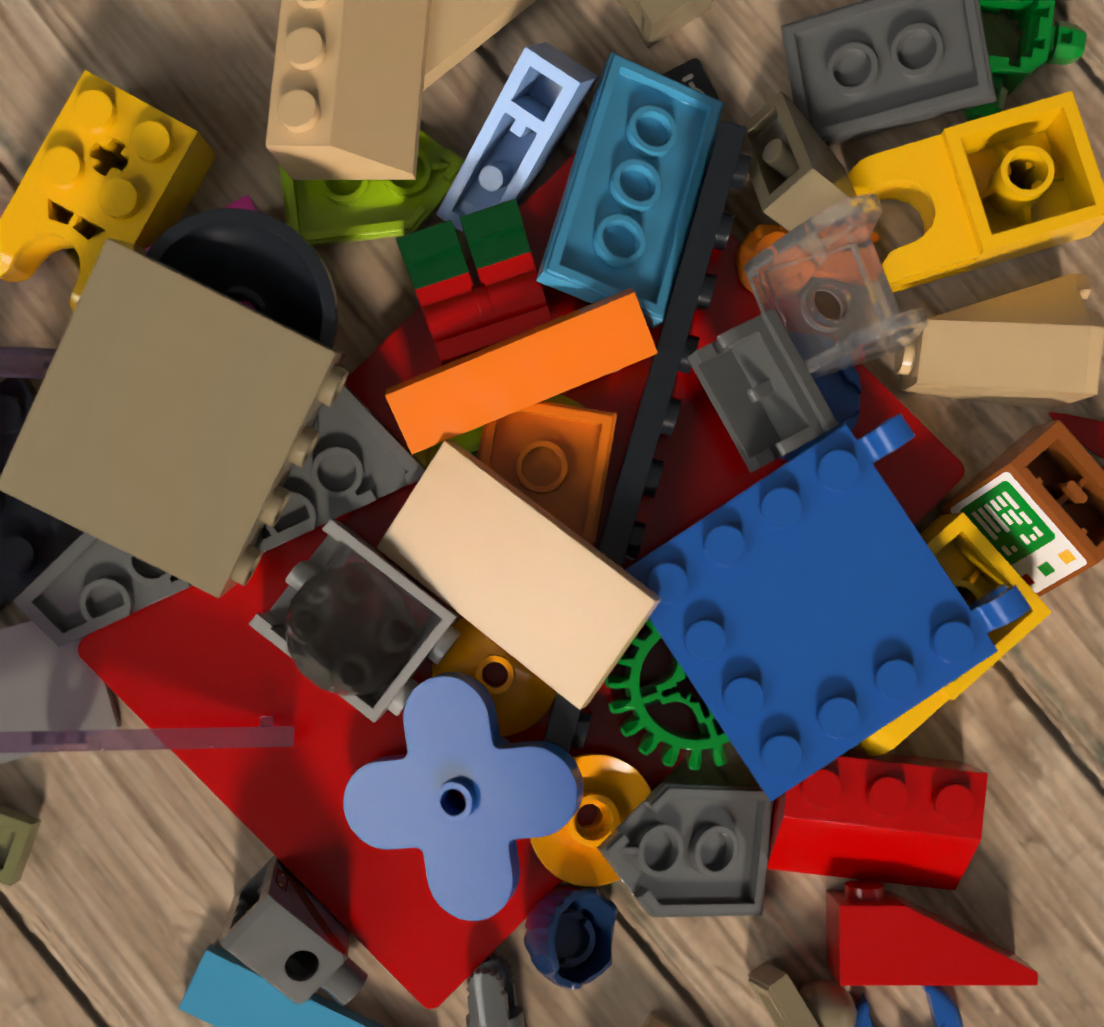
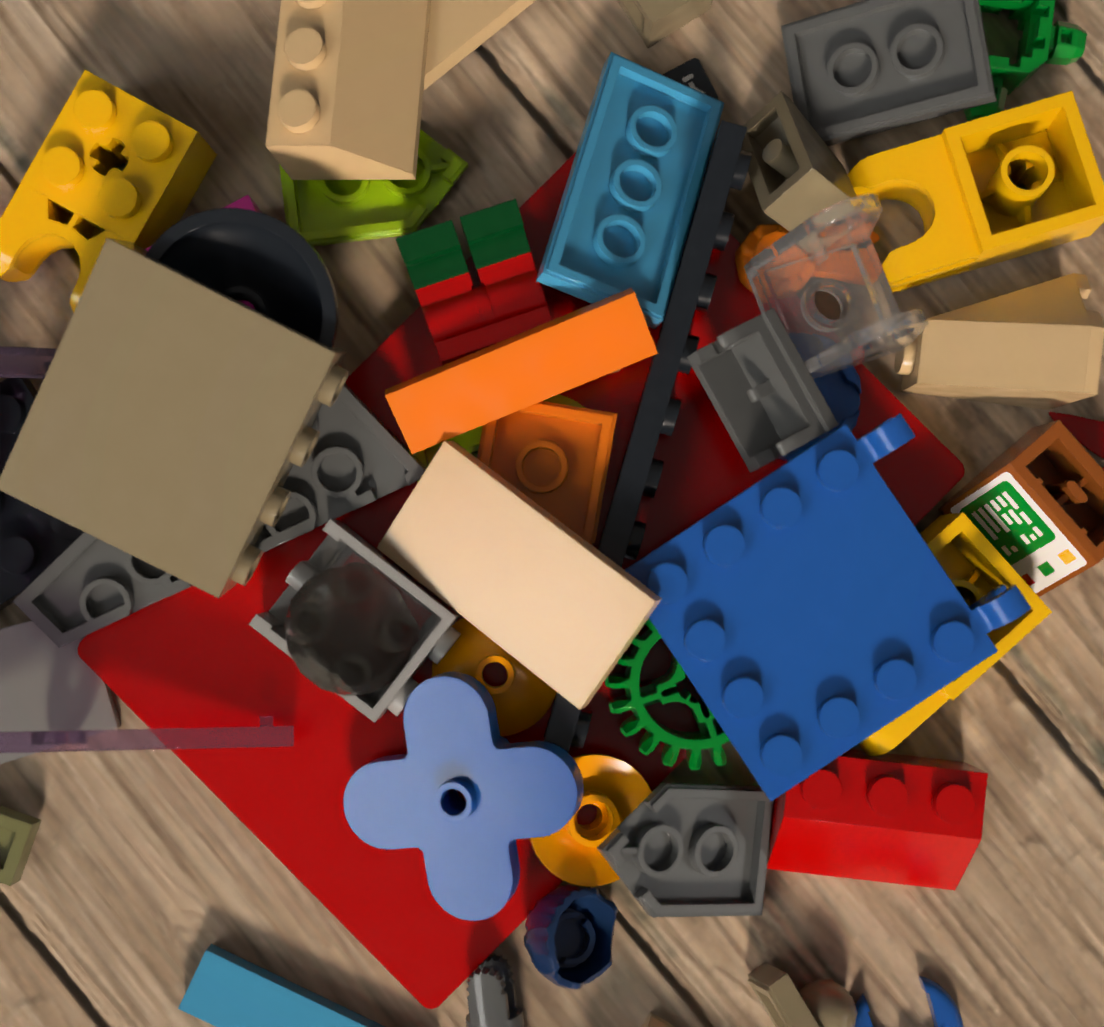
(290, 937): dark grey torso -> none
(520, 131): light blue slope -> none
(894, 942): red slope -> none

